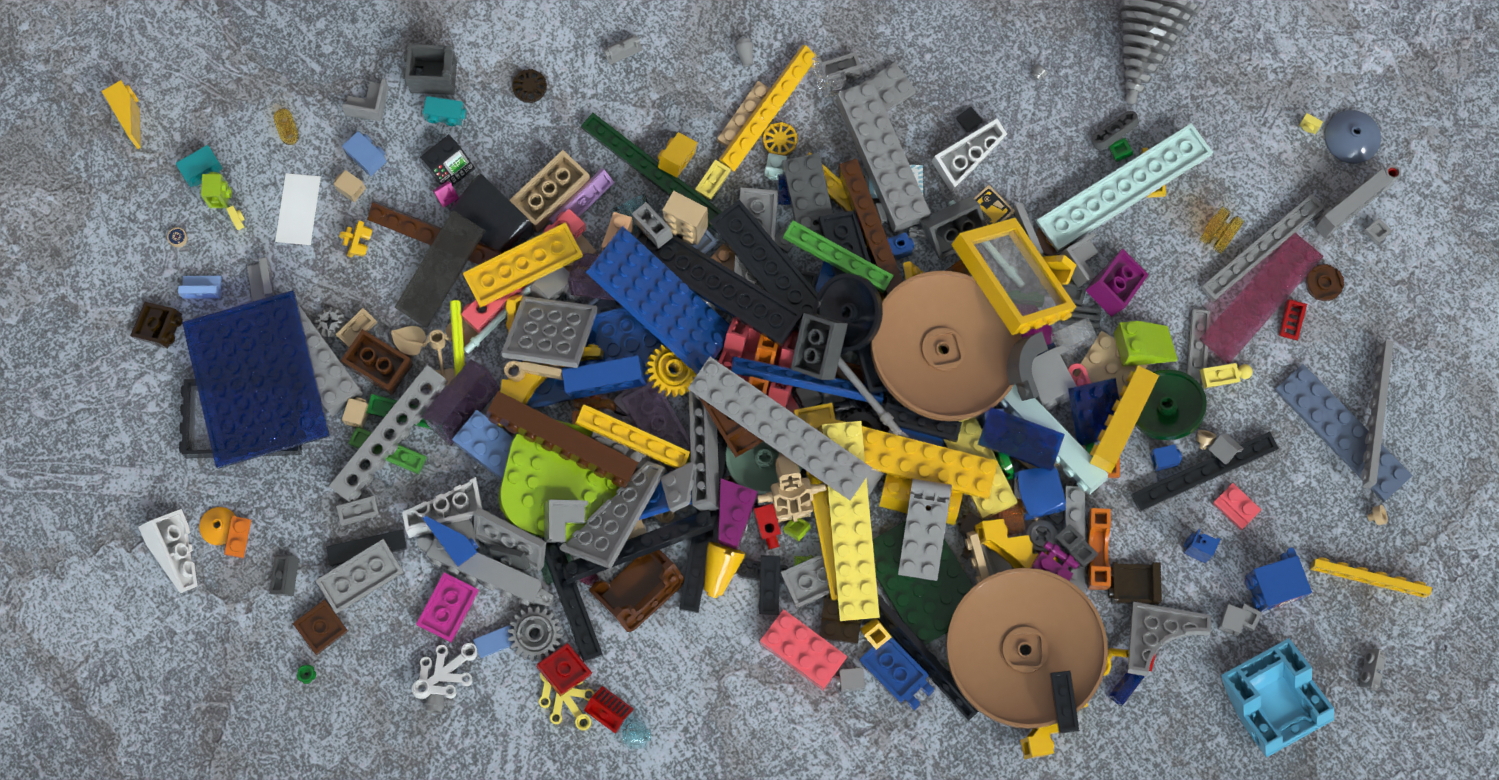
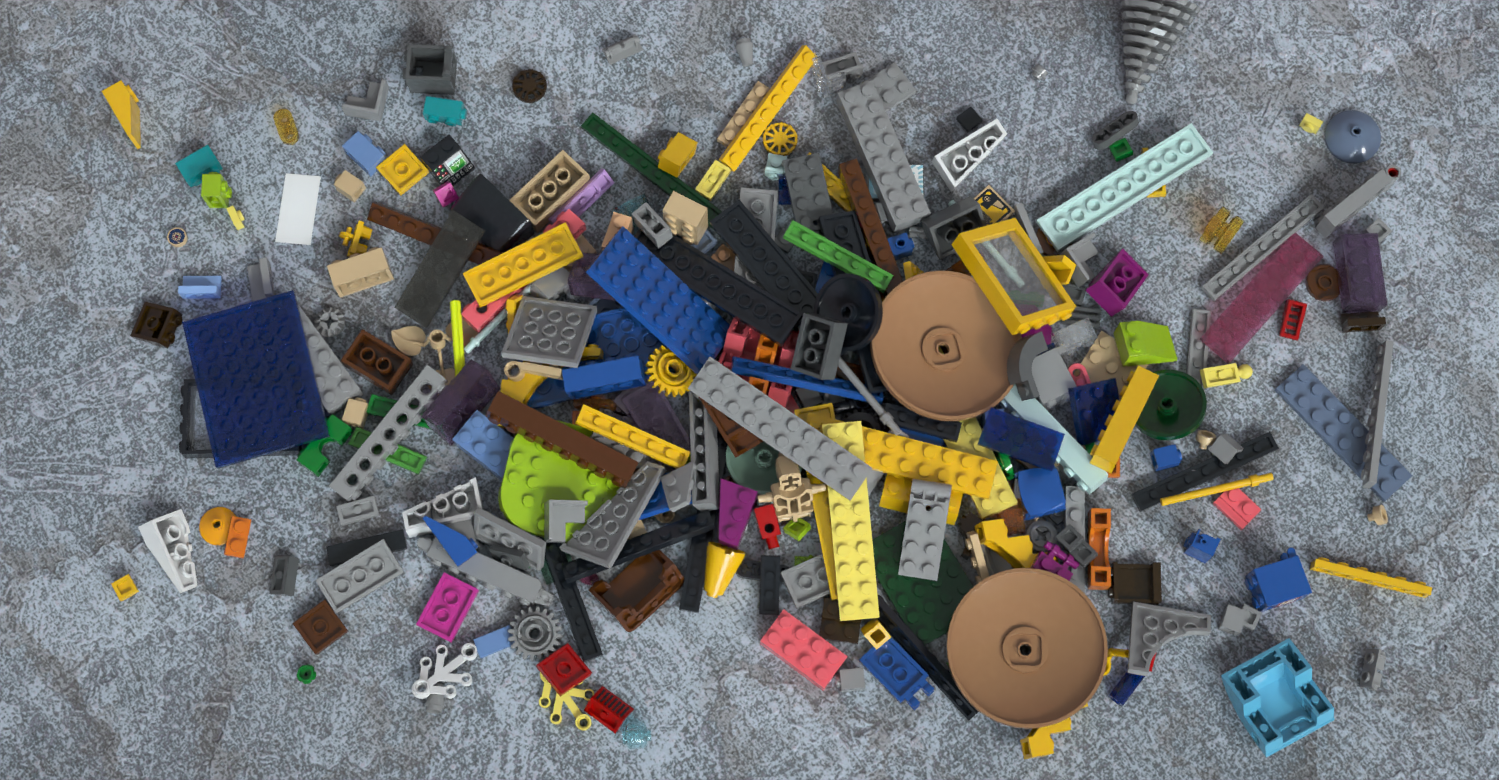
(125, 587): none -> yellow plate
(312, 457): none -> green arch
(350, 331): tan plate -> none
(360, 271): none -> tan brick
(402, 169): none -> yellow plate
(1064, 702): black tile -> none
(1252, 480): none -> yellow bar
(1360, 273): none -> clear purple brick
(1362, 322): none -> dark brown bracket

